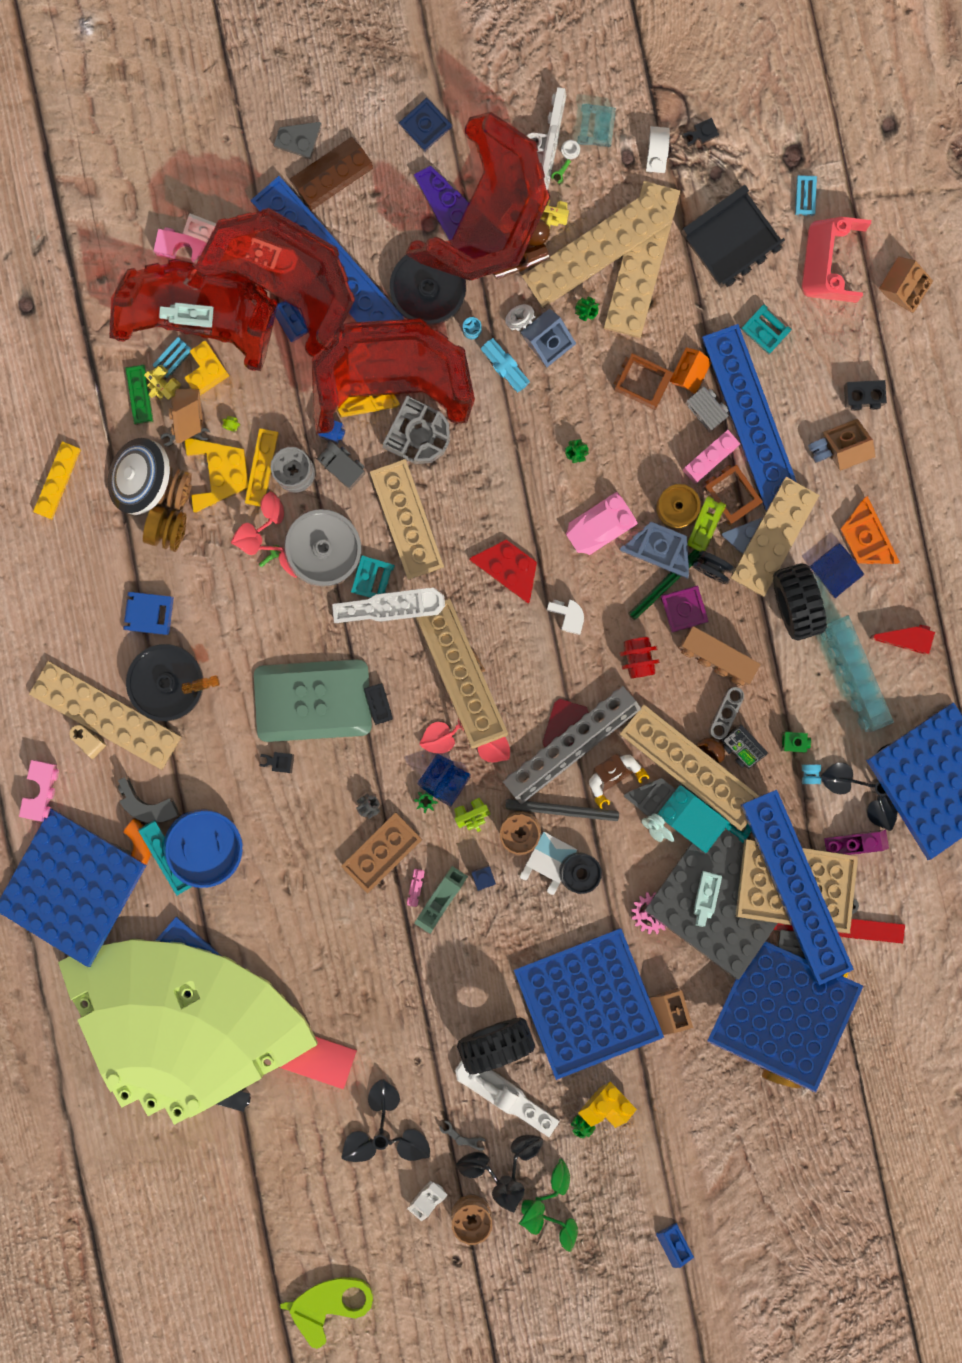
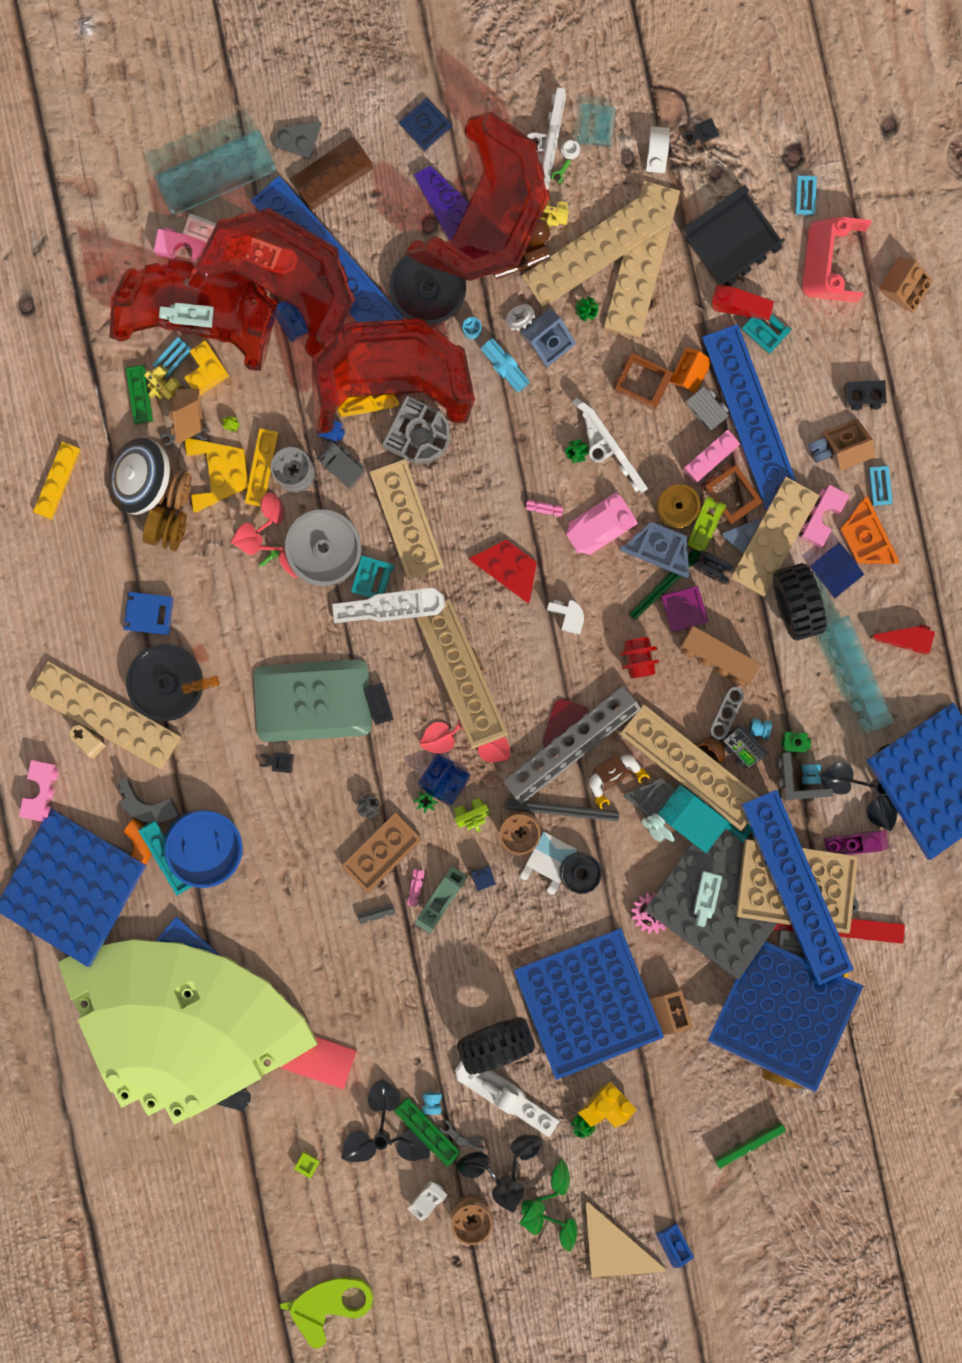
(215, 172): none -> clear light blue brick
(307, 1164): none -> lime plate
(376, 913): none -> dark grey axle
(427, 1132): none -> green tile
(432, 1103): none -> medium azure wheel
(545, 508): none -> bright pink axle
(601, 439): none -> white piece
(613, 1250): none -> tan tile
(742, 303): none -> red slope
(750, 1144): none -> green tile
(758, 728): none -> medium azure wheel
(785, 781): none -> dark grey bracket
(830, 500): none -> bright pink arch
(880, 489): none -> medium azure tile

